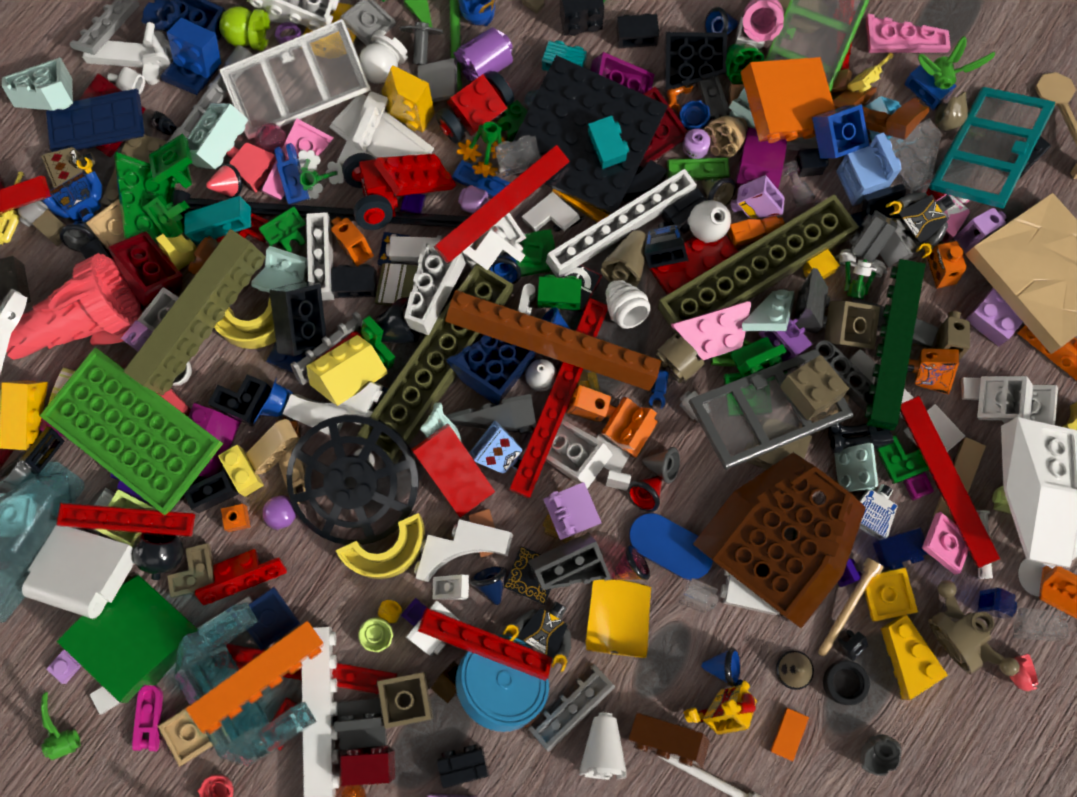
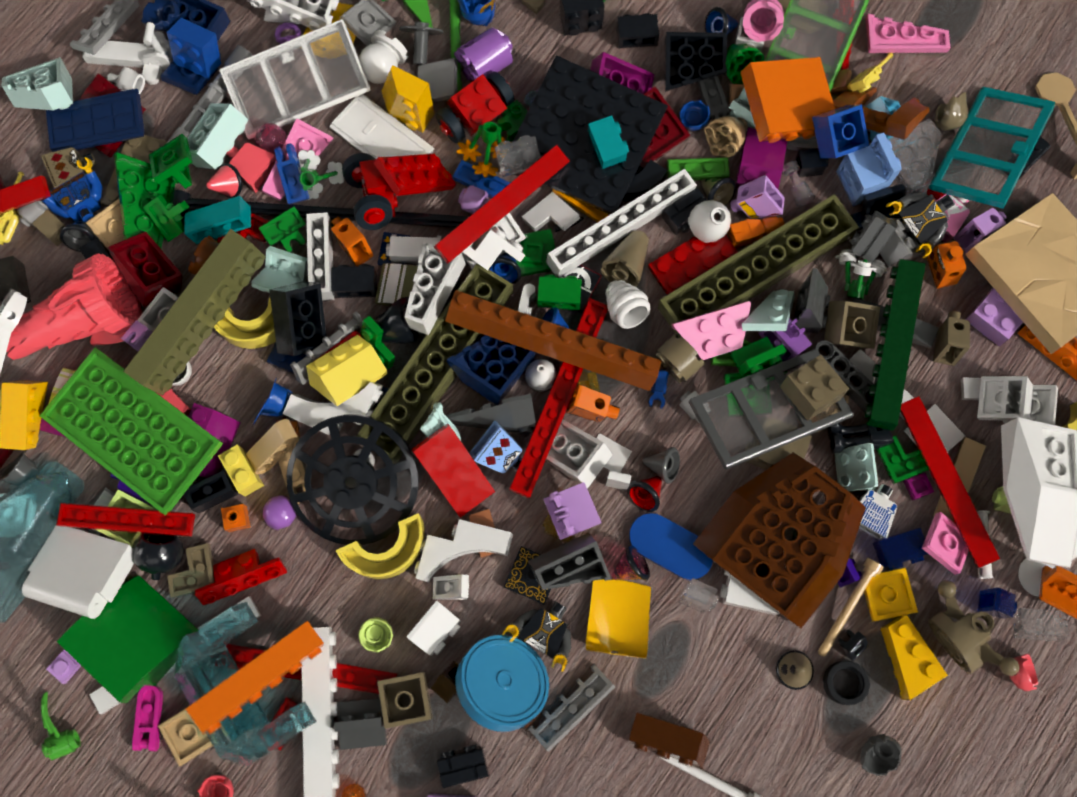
(40, 447): black tile -> none
(162, 123): black piece -> none
(177, 250): light yellow arch -> none
(245, 27): lime tile -> none
(245, 403): black brick -> none
(273, 618): dark blue plate -> none
(364, 126): white bracket -> none
(367, 767): dark red brick -> none
(390, 611): yellow tile -> none
(413, 203): dark purple tile -> none
(414, 612): dark purple tile -> none
(485, 644): red tile -> none
(490, 582): dark blue hat -> none
(574, 54): teal brick -> none
(603, 750): white cone -> none
(630, 426): orange bracket -> none
(664, 246): black torso -> none
(672, 96): orange arm -> none
(696, 143): lavender head -> none
(724, 666): blue hat -> none
(728, 712): torso -> none
(789, 734): orange tile -> none
(824, 263): yellow brick -> none
(924, 87): blue brick -> none
(935, 369): orange torso -> none
(943, 67): bright green plant -> none

